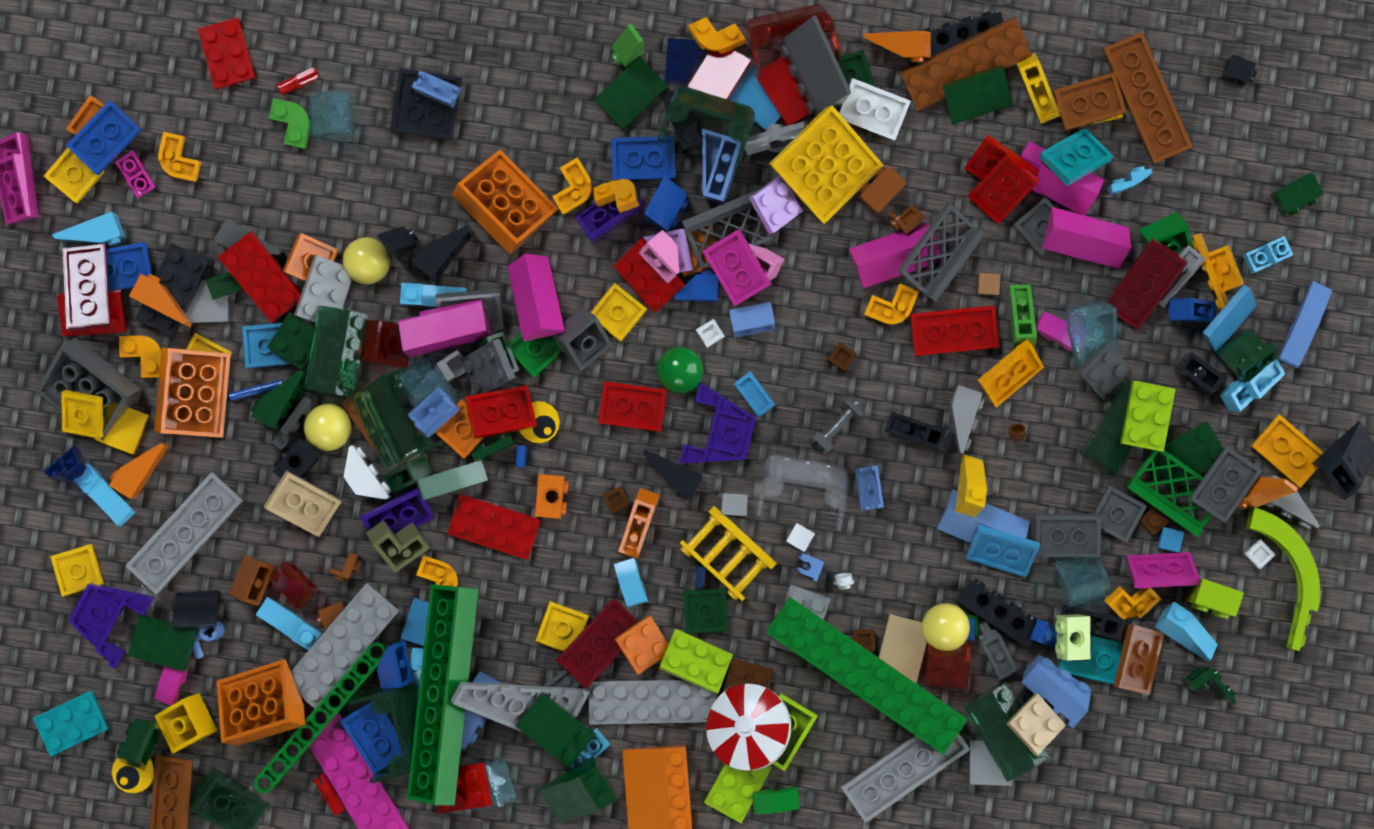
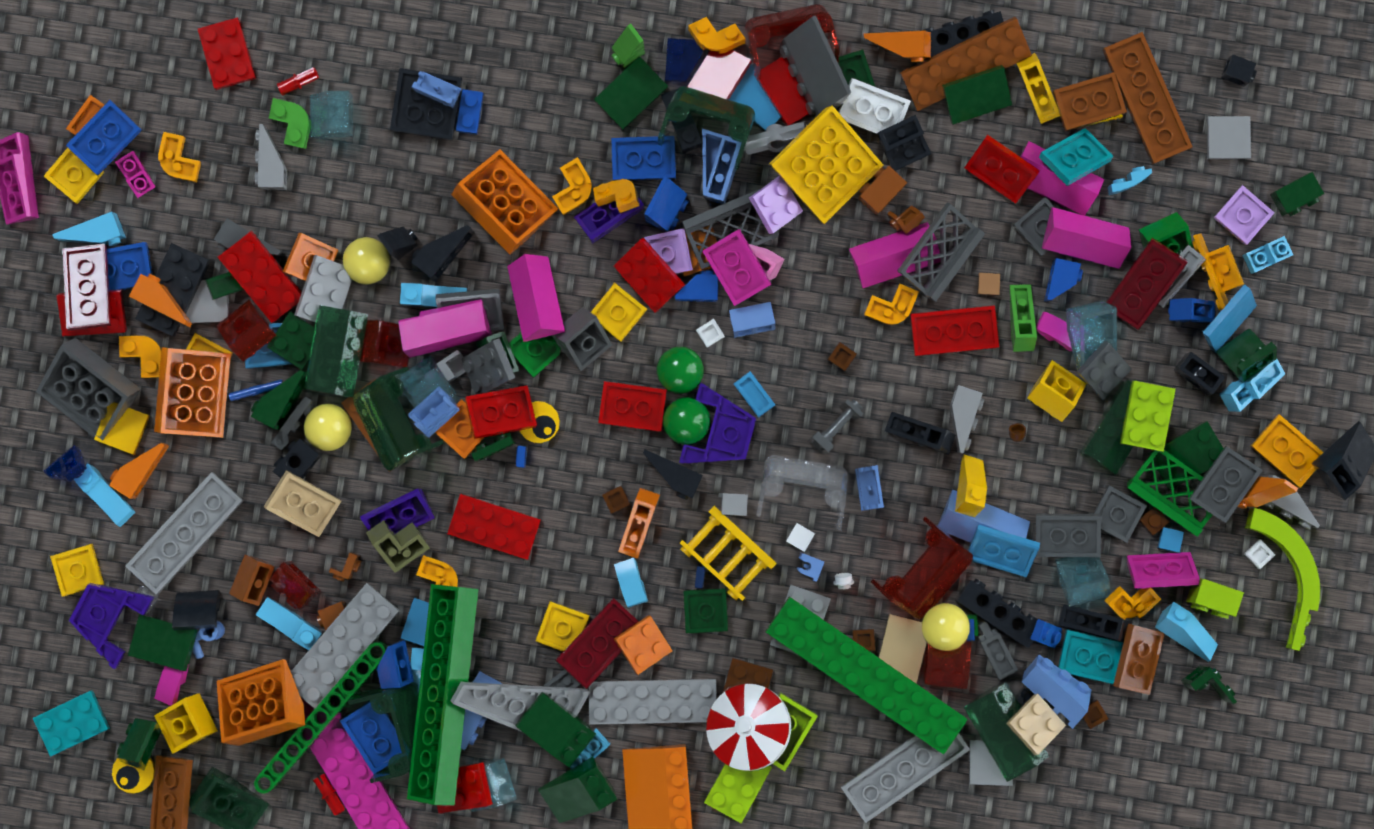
(82, 414): yellow tile -> none
(246, 331): none -> clear red slope
(271, 168): none -> light grey slope
(363, 477): white slope -> none
(408, 474): dark green slope -> none
(452, 480): sand green slope -> none
(469, 112): none -> blue plate
(543, 506): orange brick -> none
(662, 255): bright pink slope -> none
(686, 421): none -> green piece
(695, 661): lime plate -> none
(777, 801): green slope -> none
(904, 143): none -> black slope
(930, 575): none -> clear red windscreen
(1003, 188): red plate -> none
(1011, 373): light orange plate -> none
(1057, 391): none -> yellow slope
(1062, 277): none -> blue slope
(1080, 645): yellowish green brick -> none
(1095, 715): none -> reddish brown plate
(1228, 137): none -> light grey tile
(1243, 215): none -> lavender plate
(1305, 324): medium blue slope -> none

